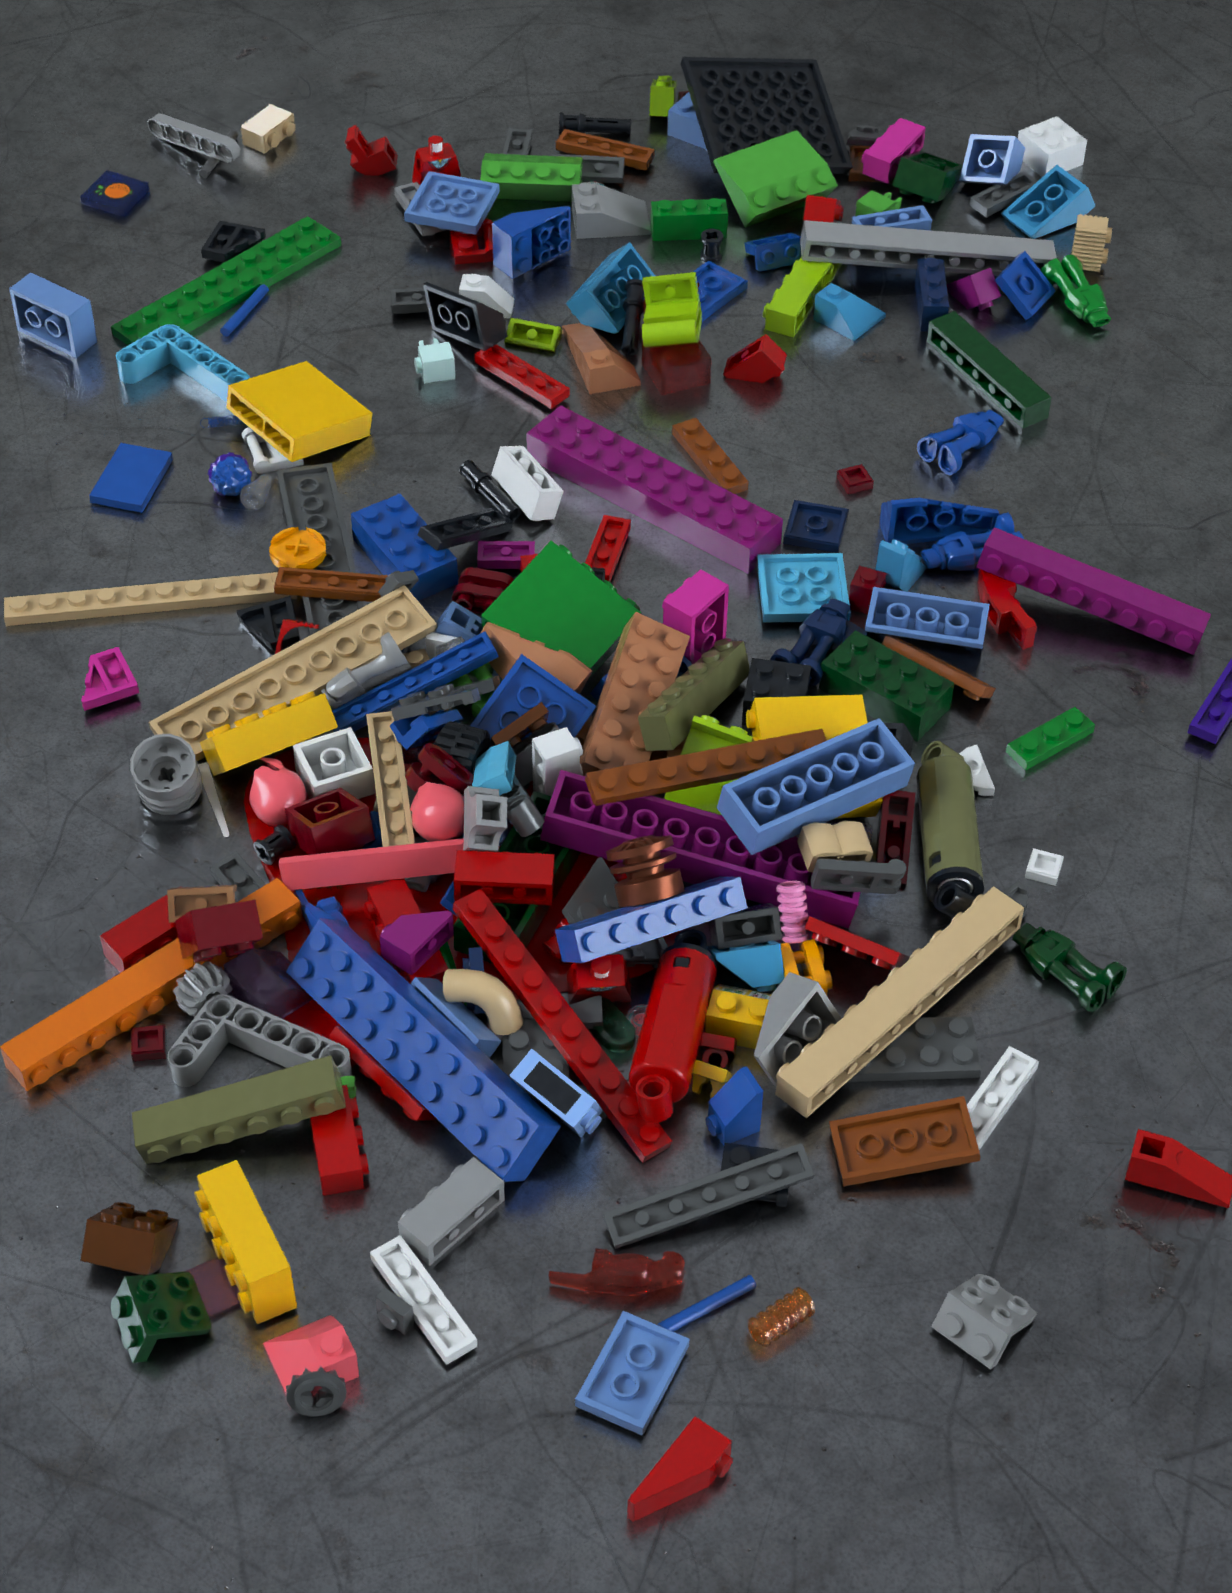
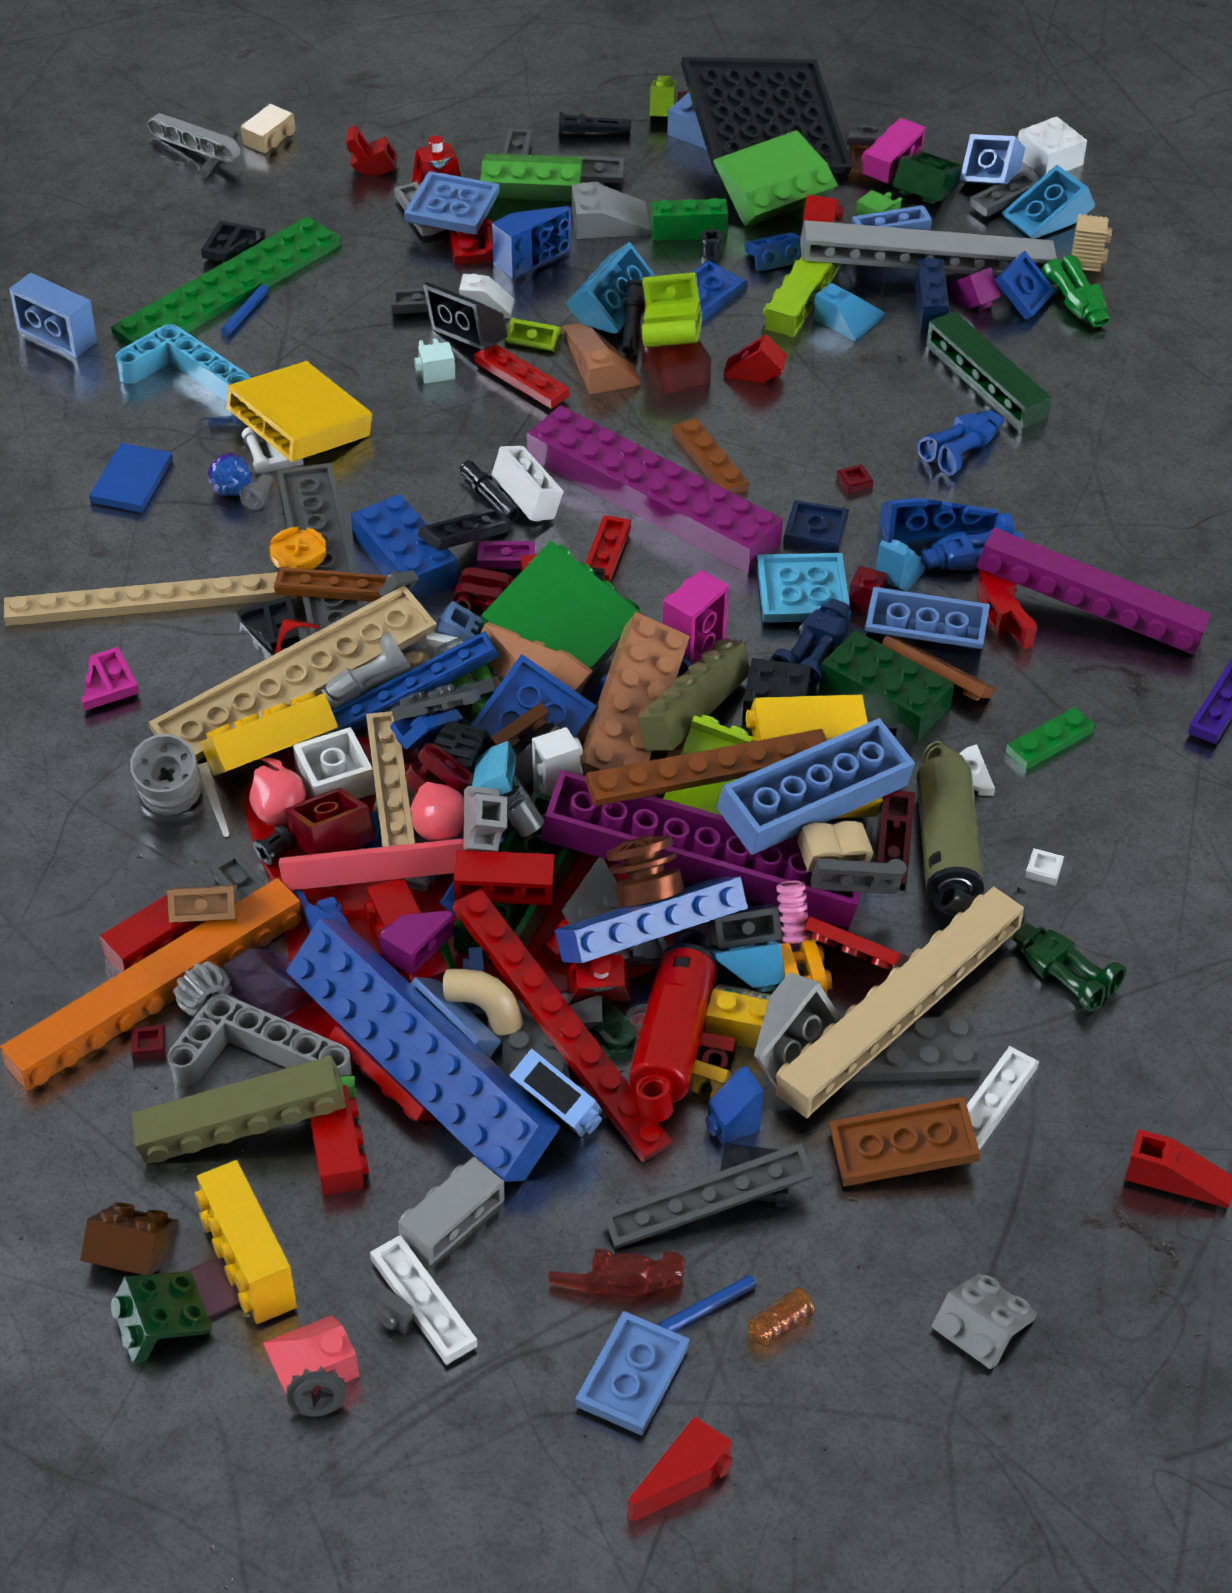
(114, 193): clear blue tile -> none
(219, 929): dark red brick -> none
(586, 144): dark orange plate -> none

